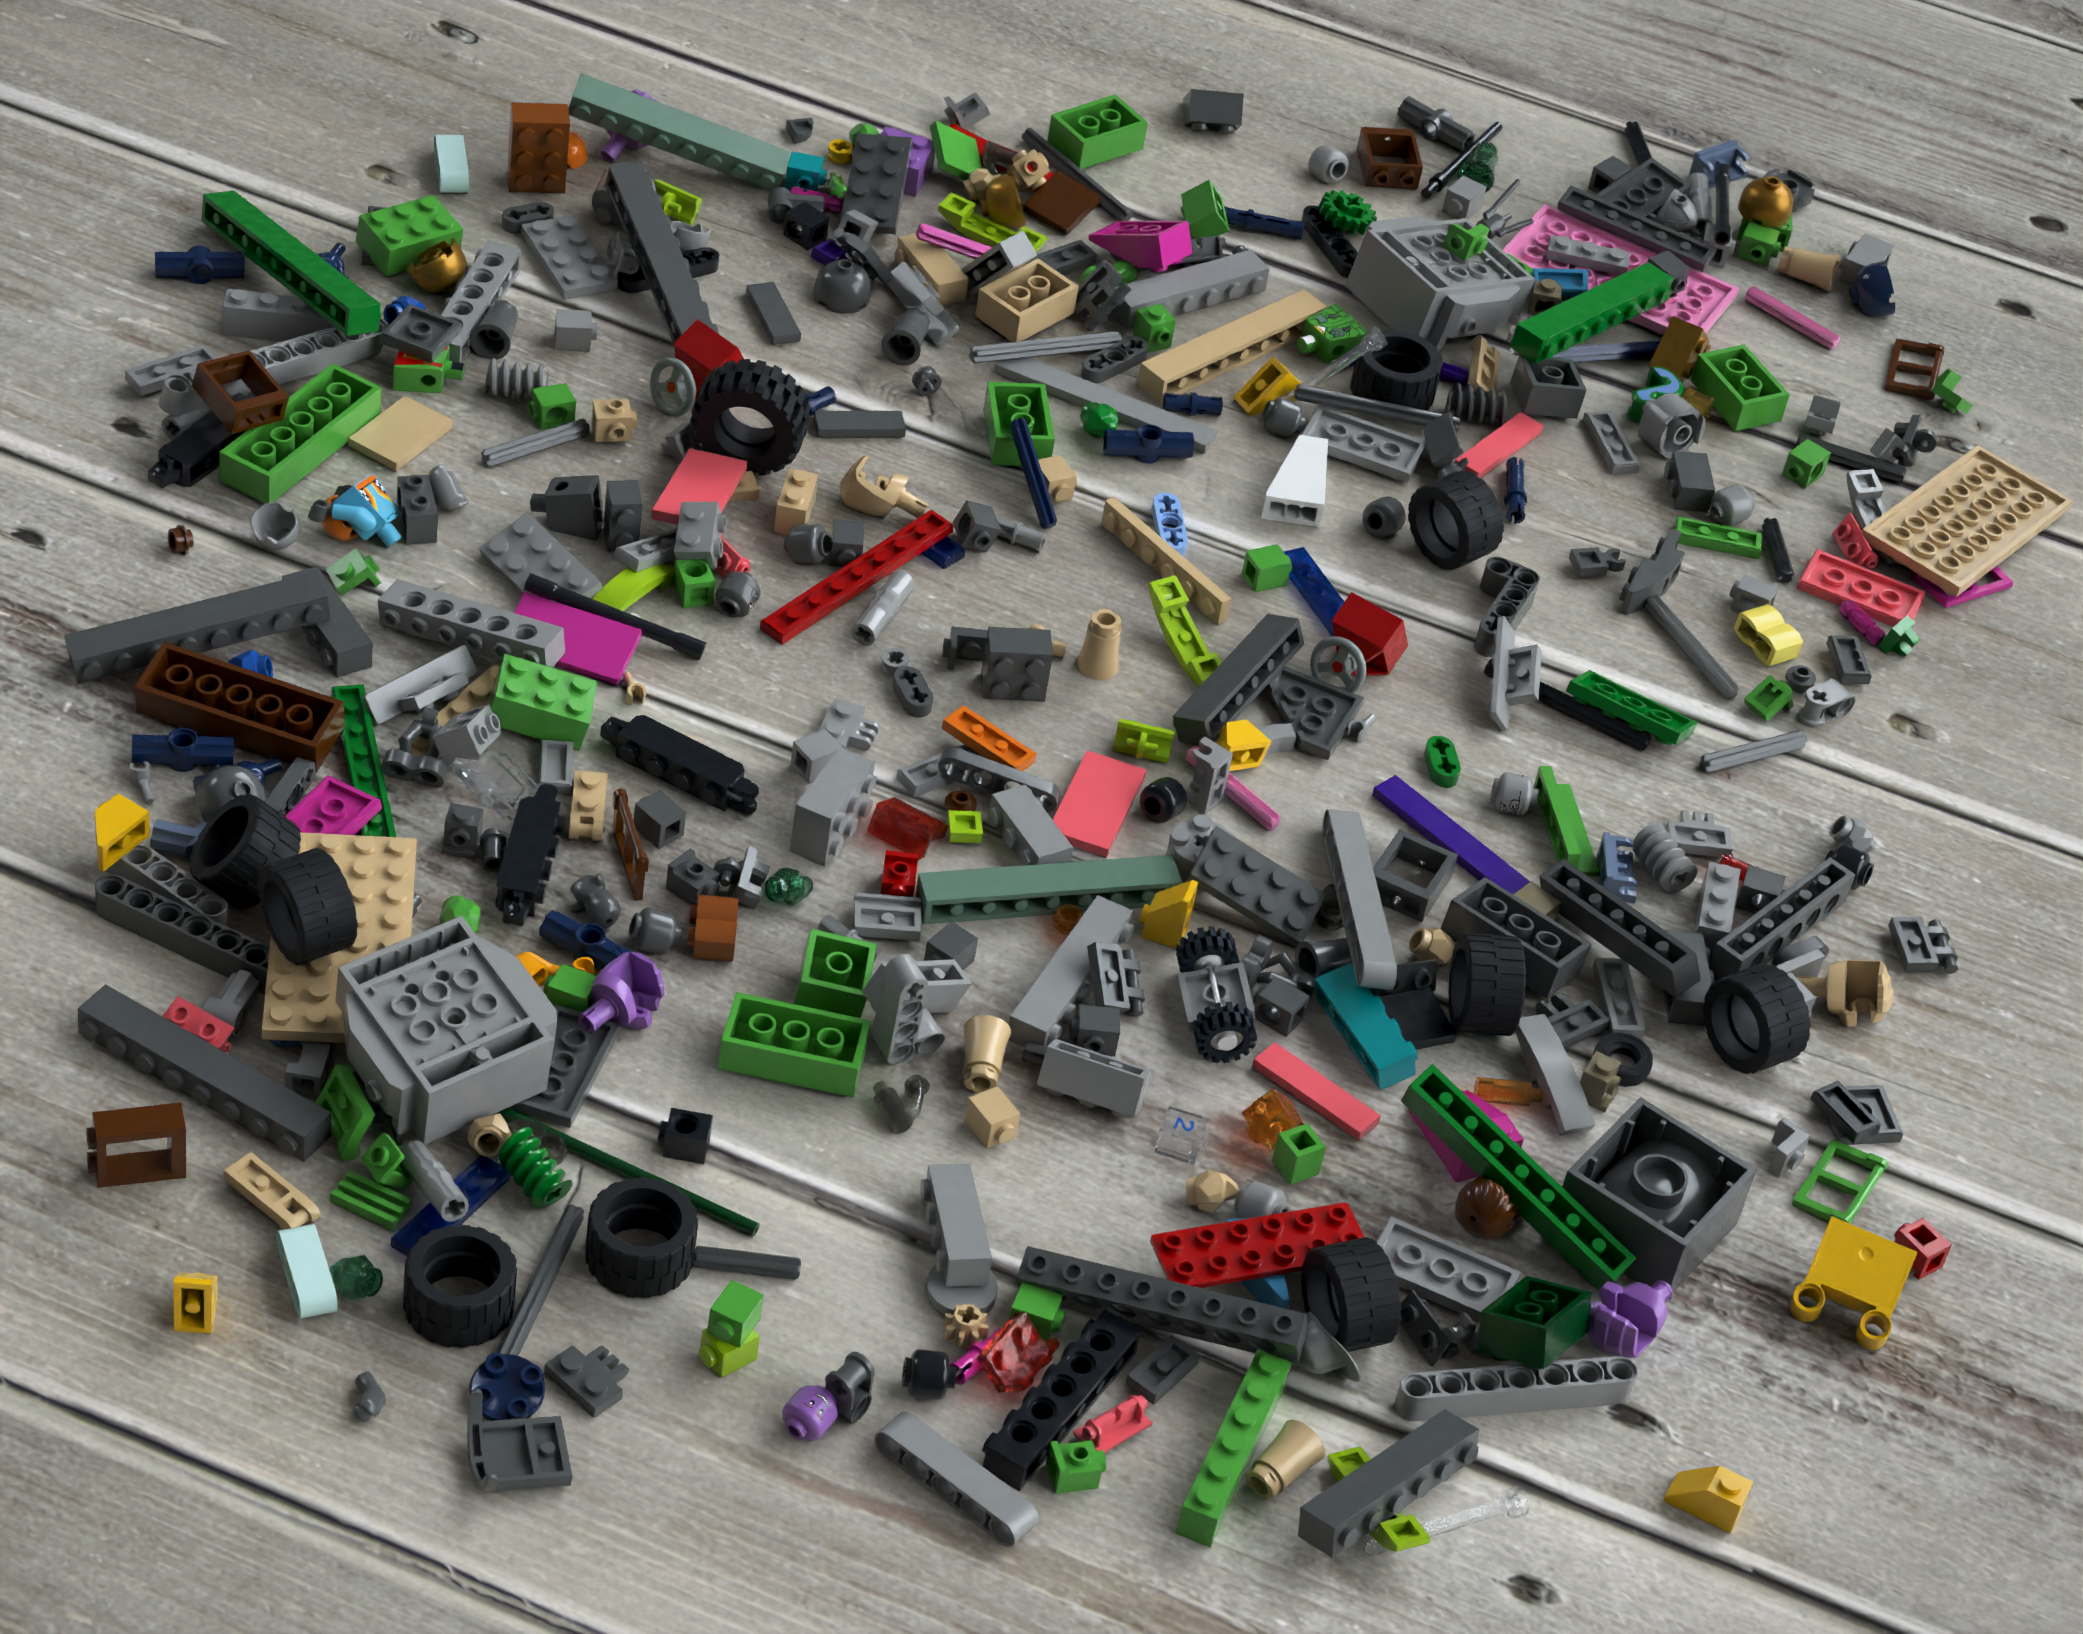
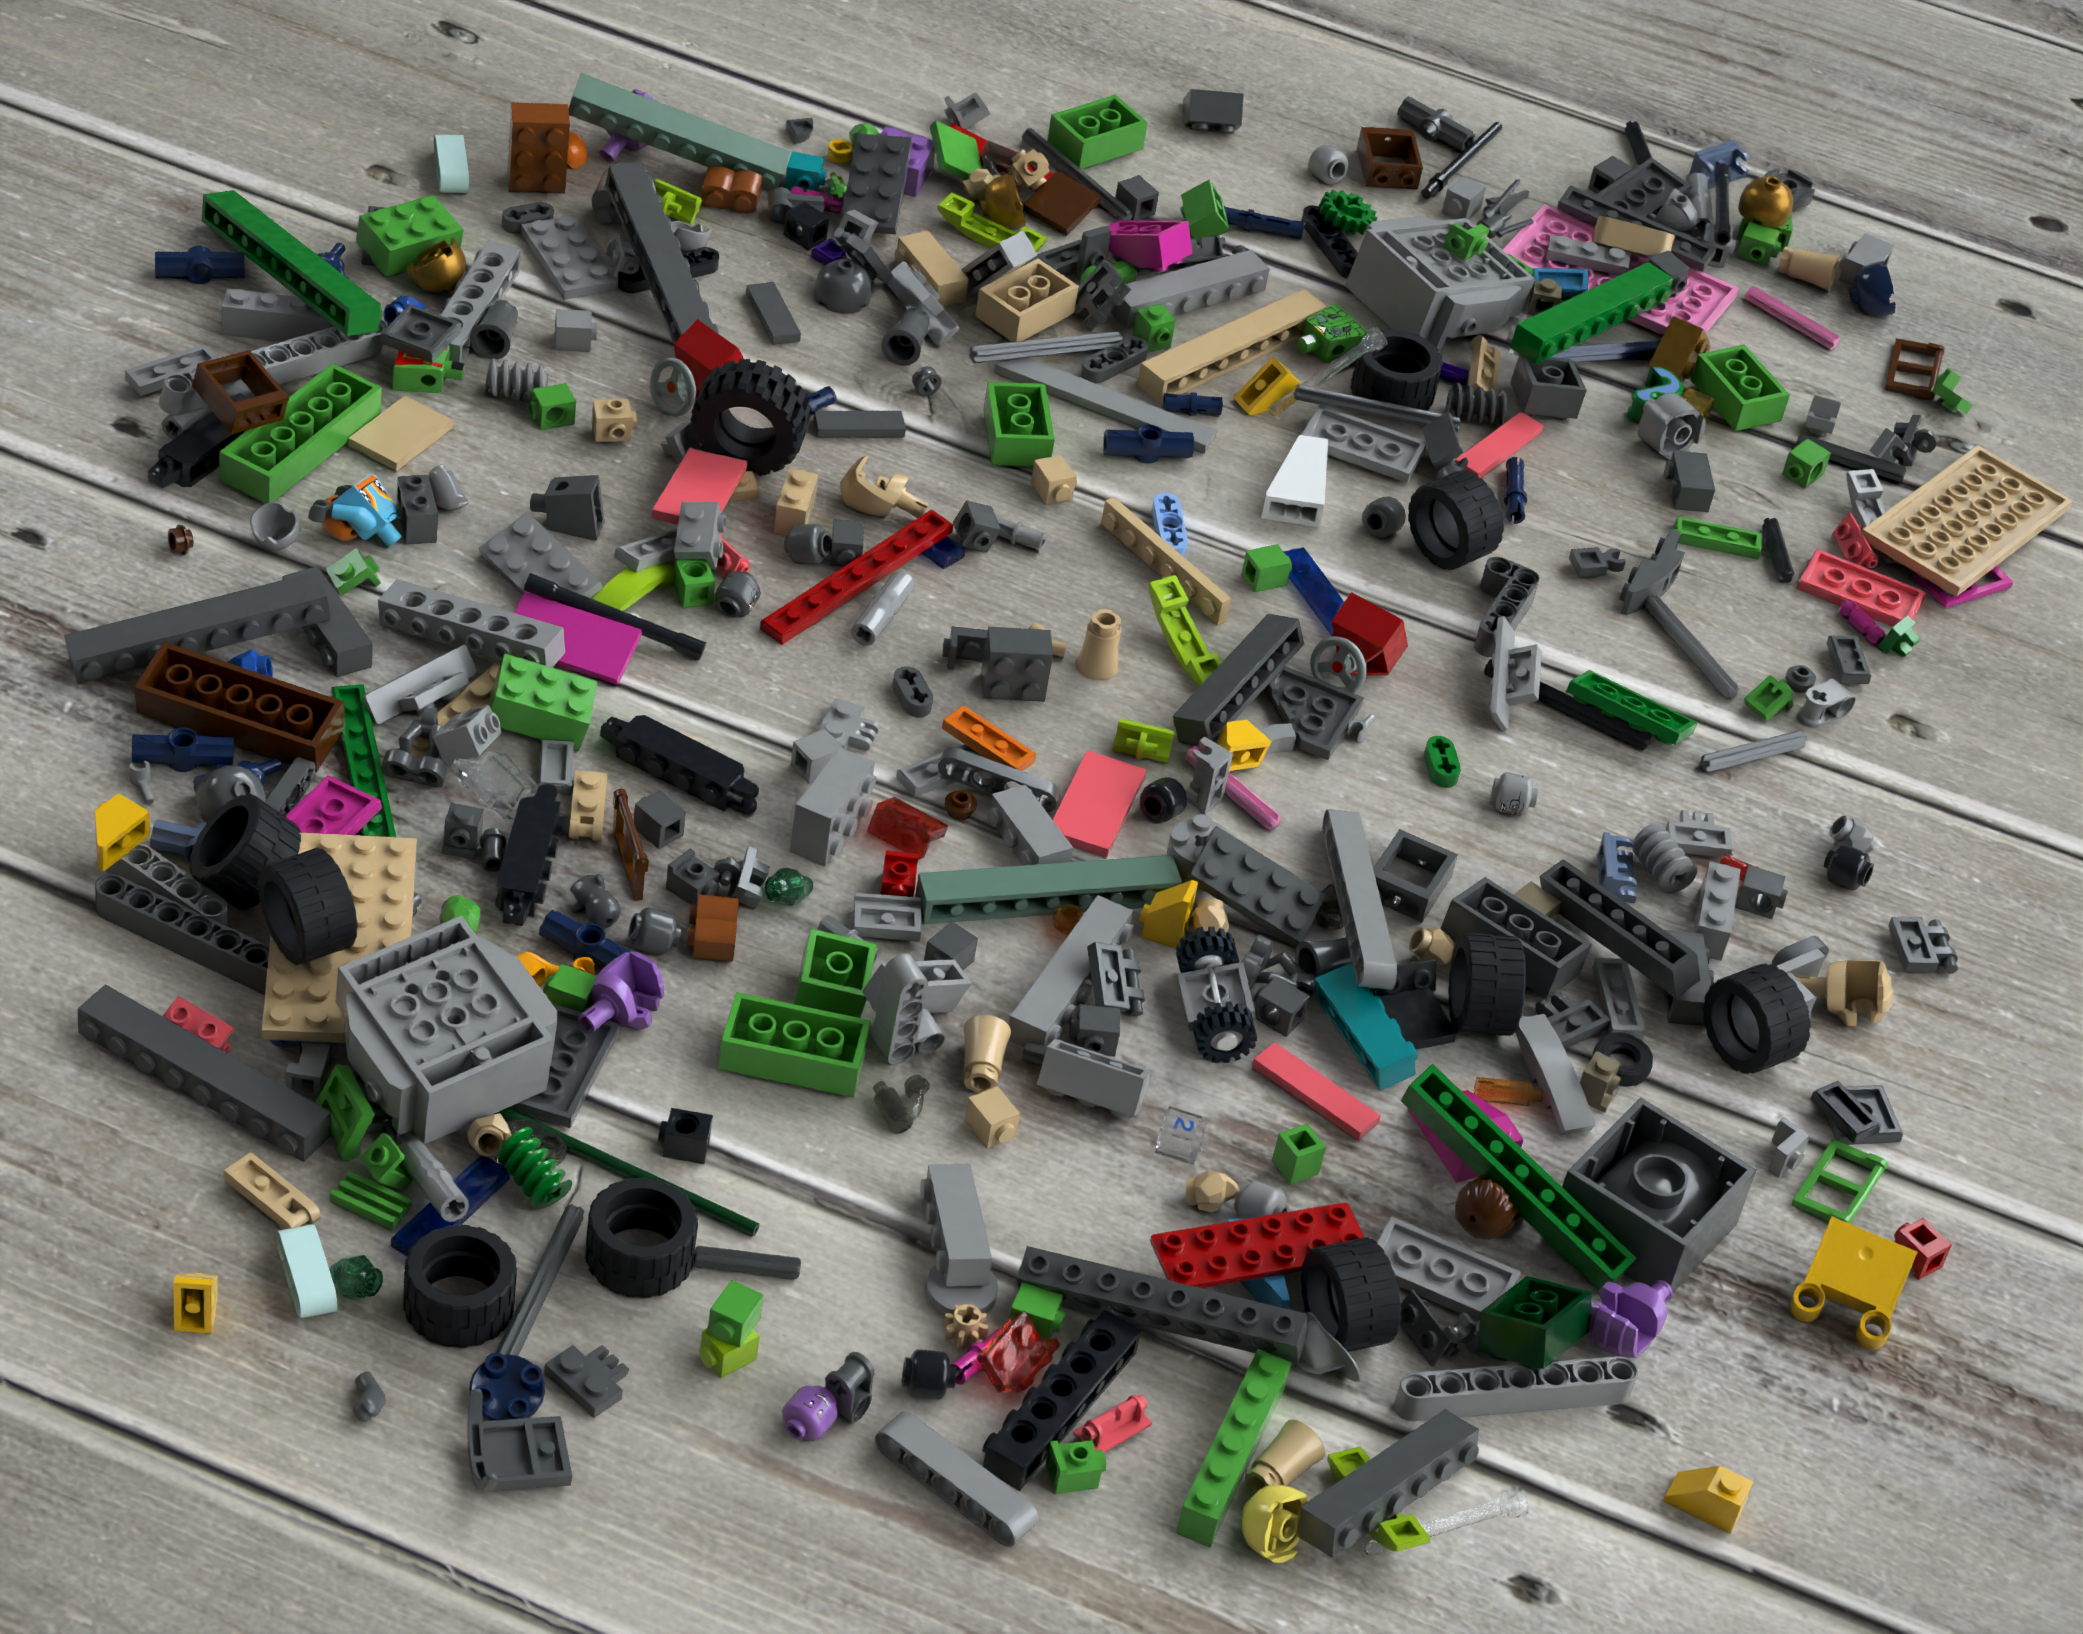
(137, 1125): reddish brown window -> none
(234, 999): light grey piece -> none
(535, 442): axle -> none
(622, 513): dark grey brick -> none
(633, 689): tan hand -> none
(731, 189): none -> dark orange brick
(895, 655): light grey bush -> none
(950, 241): dark pink axle -> none
(965, 826): lime plate -> none
(1033, 473): dark blue axle -> none
(1093, 249): none -> dark grey plate
(1098, 418): green rock -> none
(1138, 197): none -> dark grey brick
(1162, 1369): dark grey plate -> none
(1209, 913): none -> tan rock
(1269, 1117): clear orange brick -> none
(1272, 1522): none -> light yellow cylinder
(1283, 417): dark grey head -> none
(1447, 834): dark purple tile -> none
(1481, 164): clear green plant -> none
(1508, 204): none -> dark grey piece
(1564, 822): bright green panel -> none
(1611, 442): light grey tile -> none
(1631, 237): none -> tan beam
(1732, 505): light grey head -> none
(1752, 594): light grey brick -> none
(1768, 635): light yellow brick -> none
(1783, 919): dark grey brick -> none

